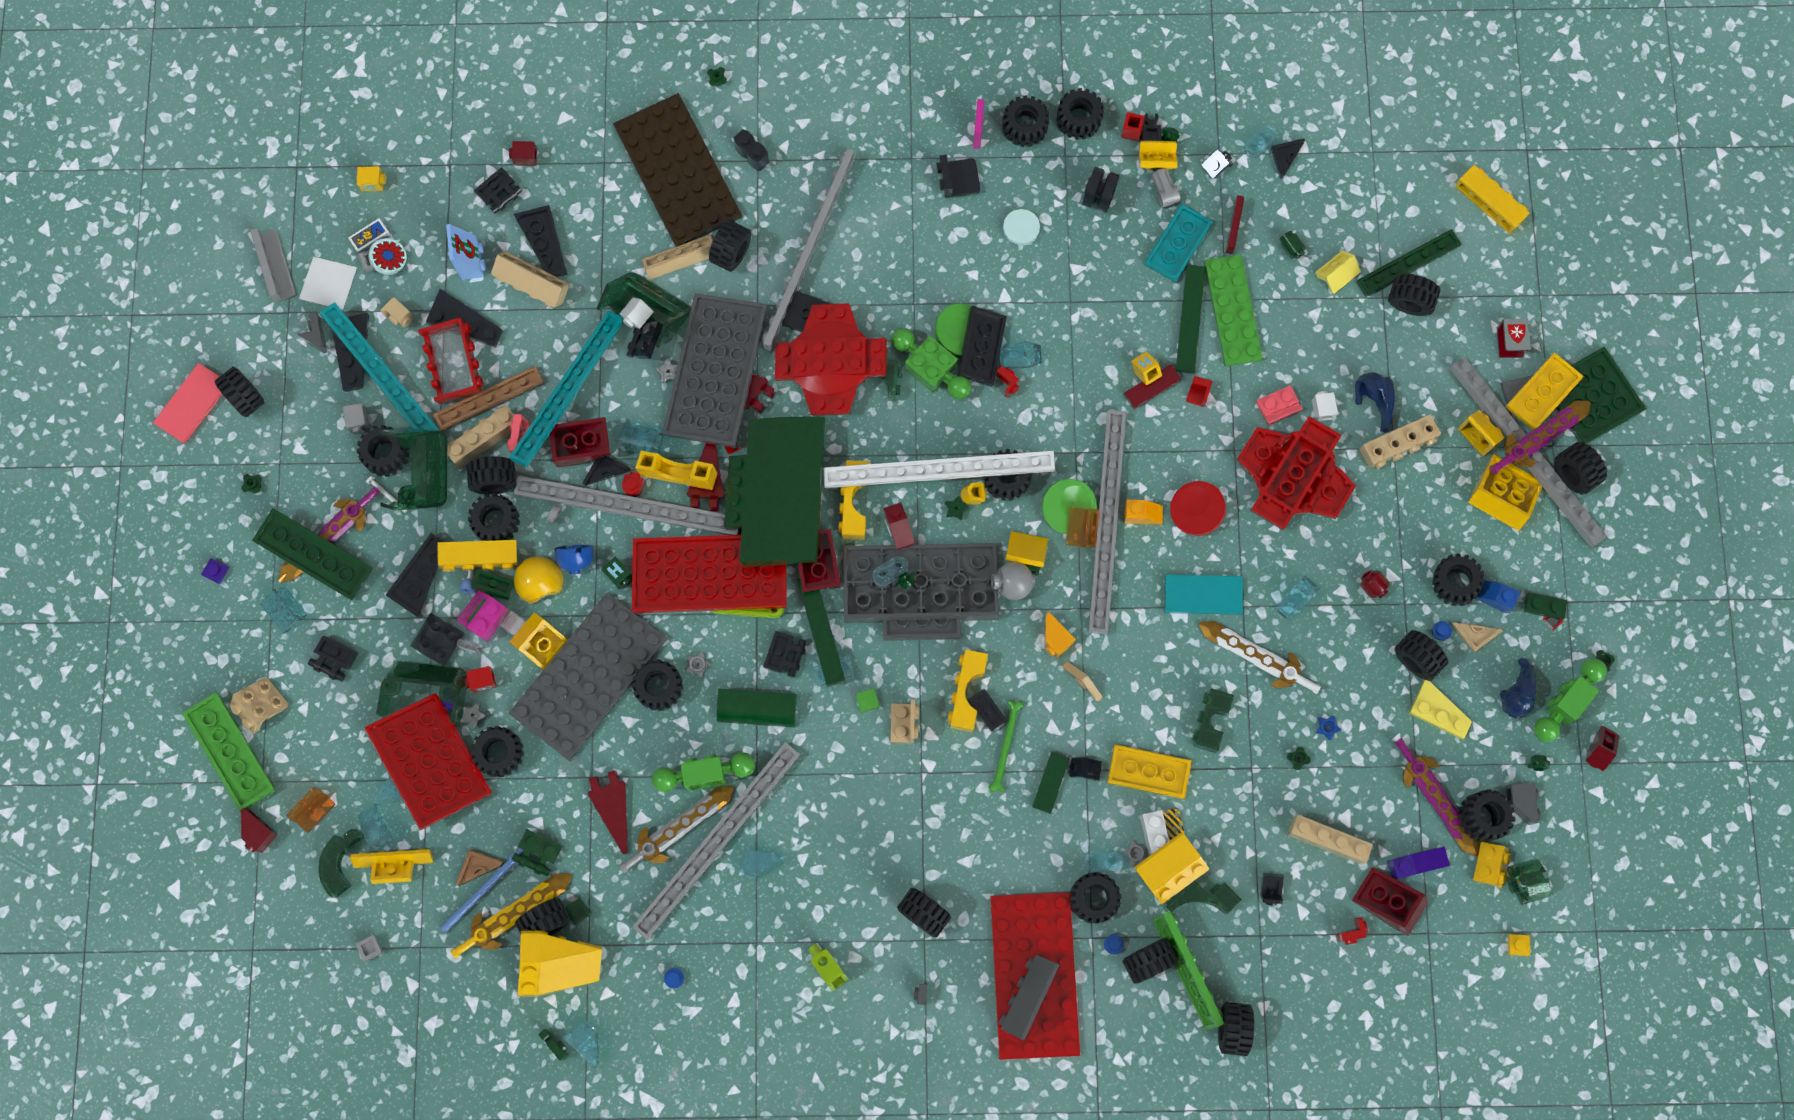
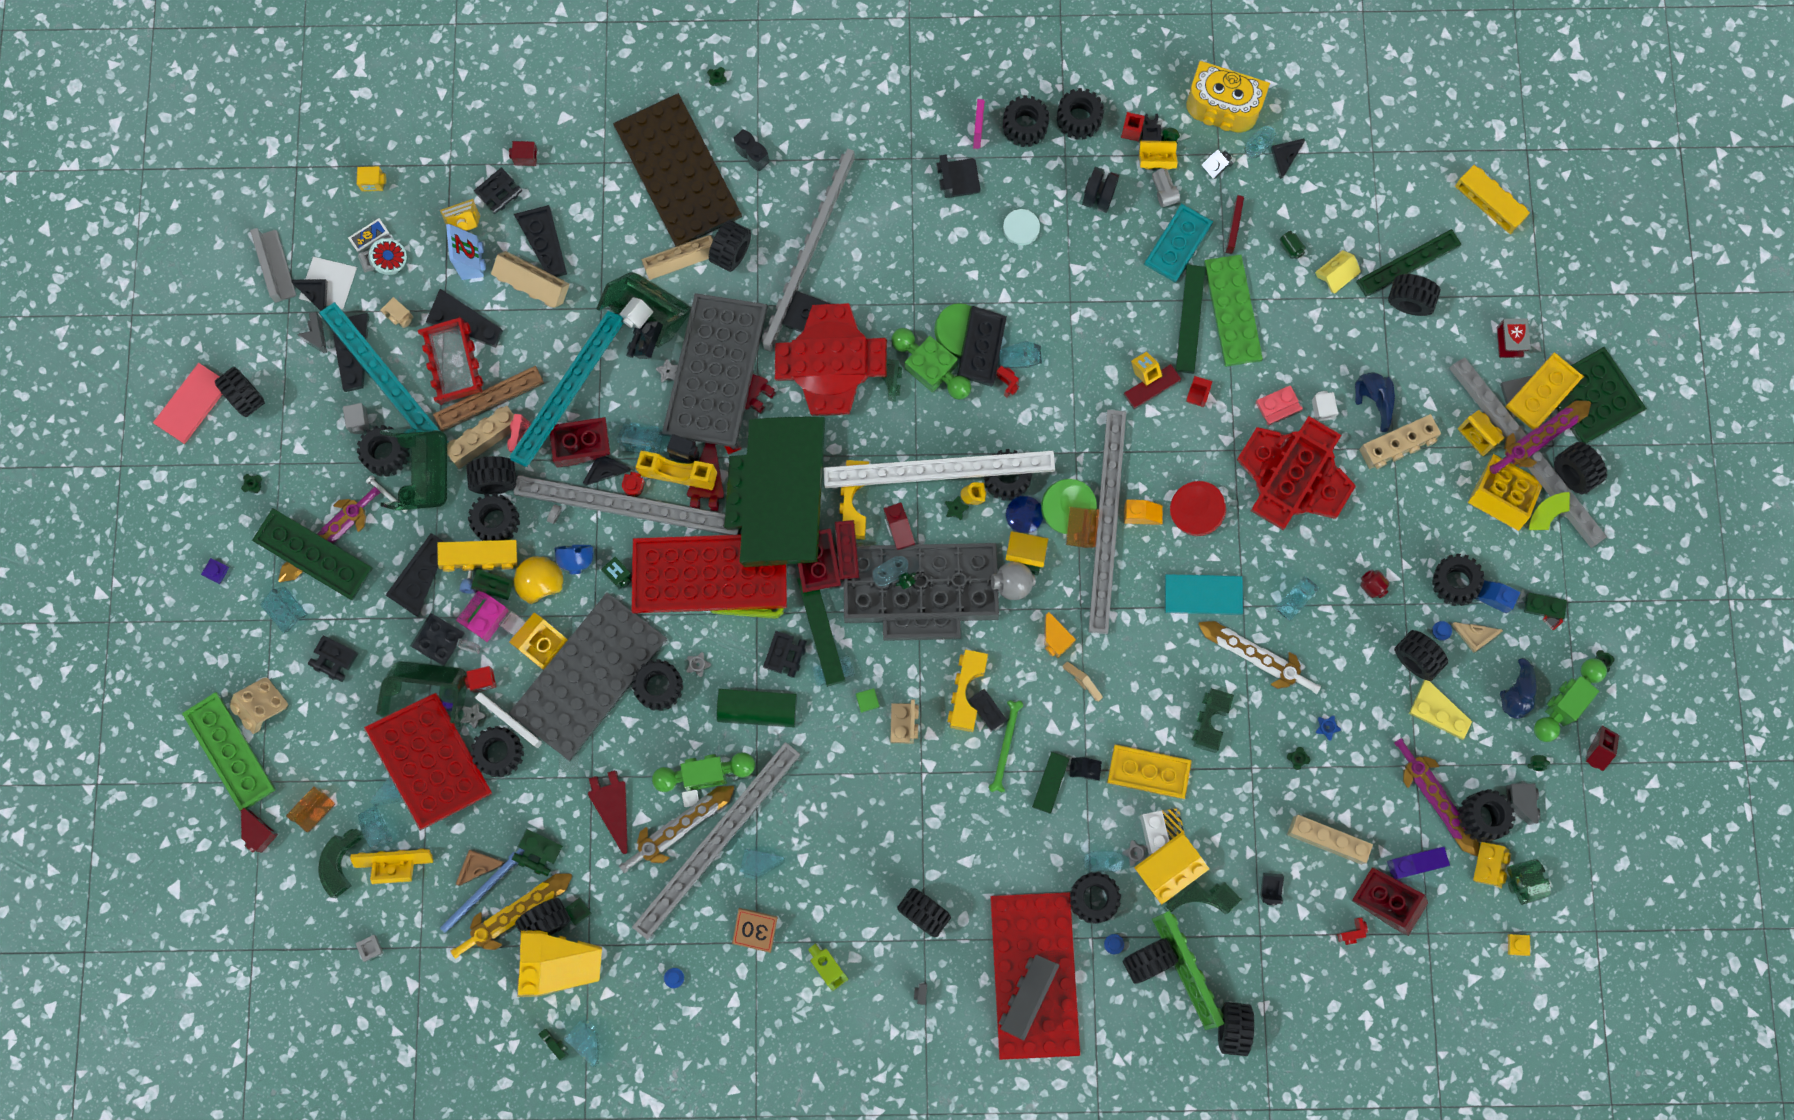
(314, 290): none -> black tile
(462, 215): none -> yellow torso
(508, 720): none -> white tile
(682, 449): none -> black brick
(690, 798): none -> white sticker
(754, 930): none -> medium nougat piece
(847, 549): none -> dark red tile
(1024, 514): none -> clear blue dish
(1226, 98): none -> brick
(1549, 510): none -> lime tile

